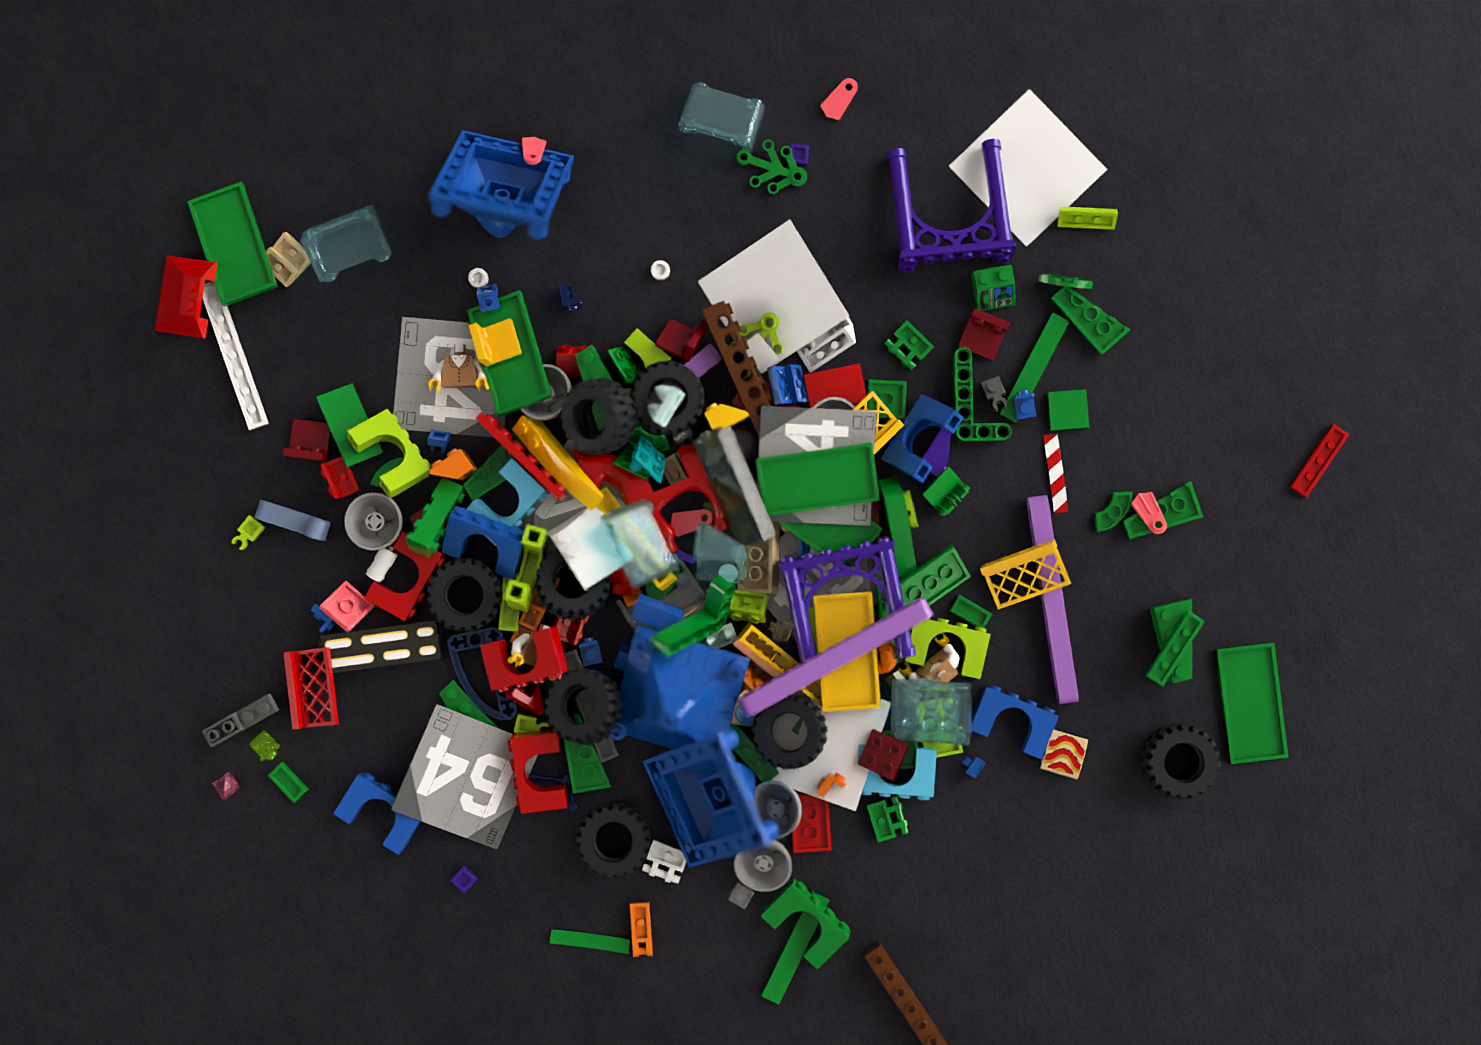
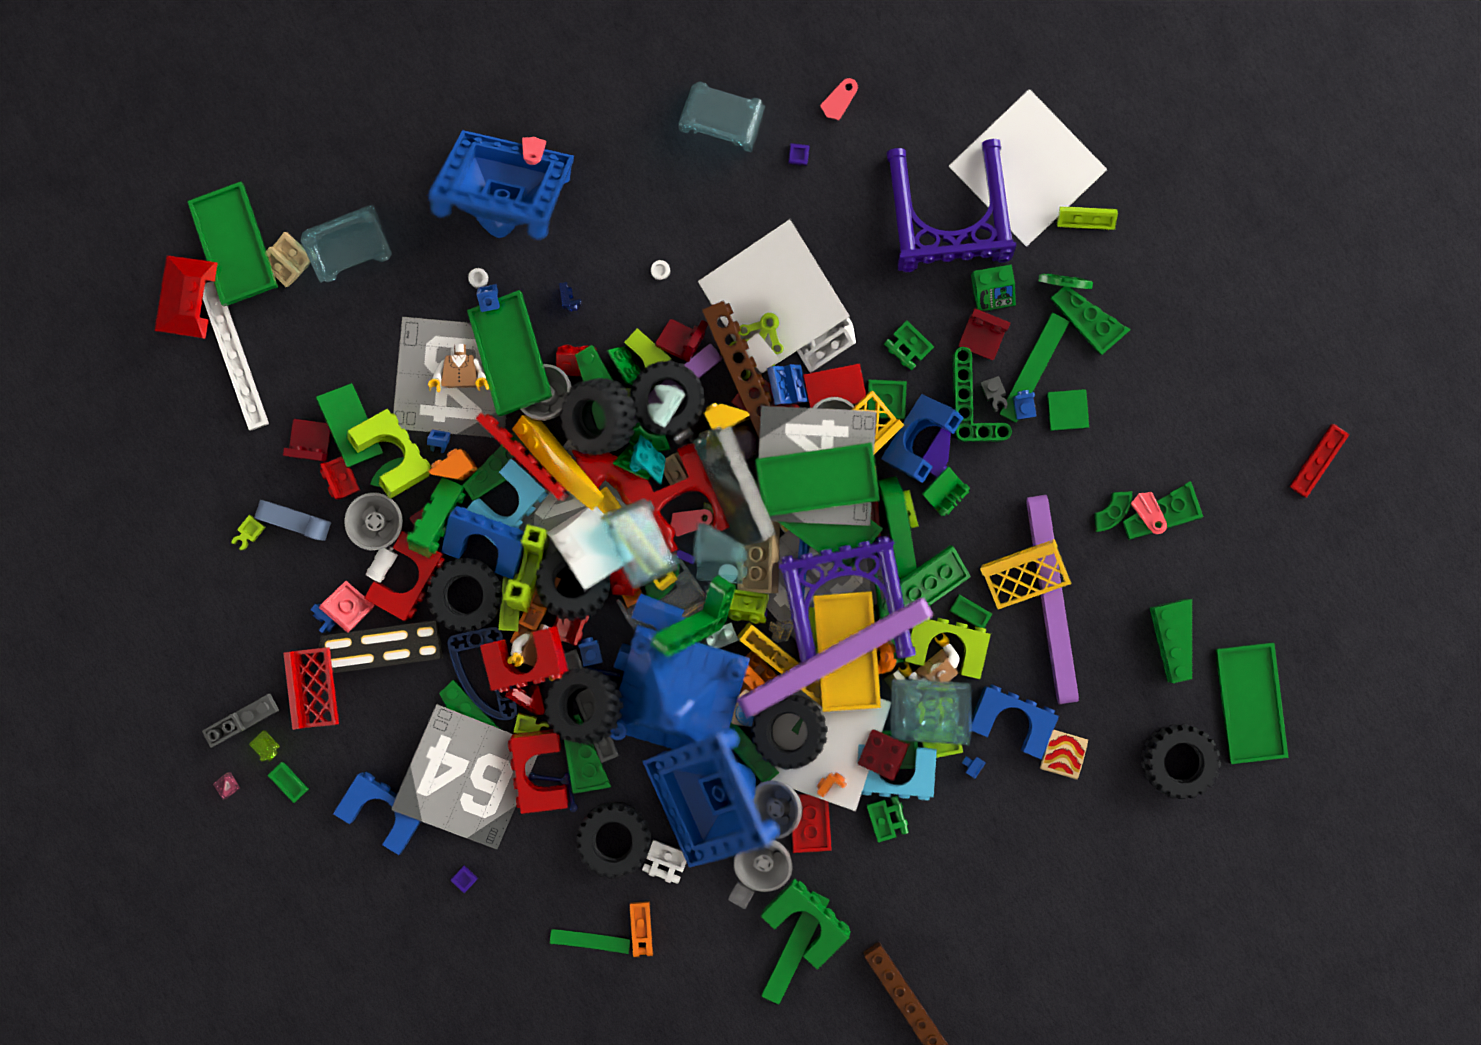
(495, 342): yellow bracket -> none
(755, 658): nougat tile -> none
(775, 168): green plant -> none
(1056, 473): sticker -> none
(1174, 648): green tile -> none

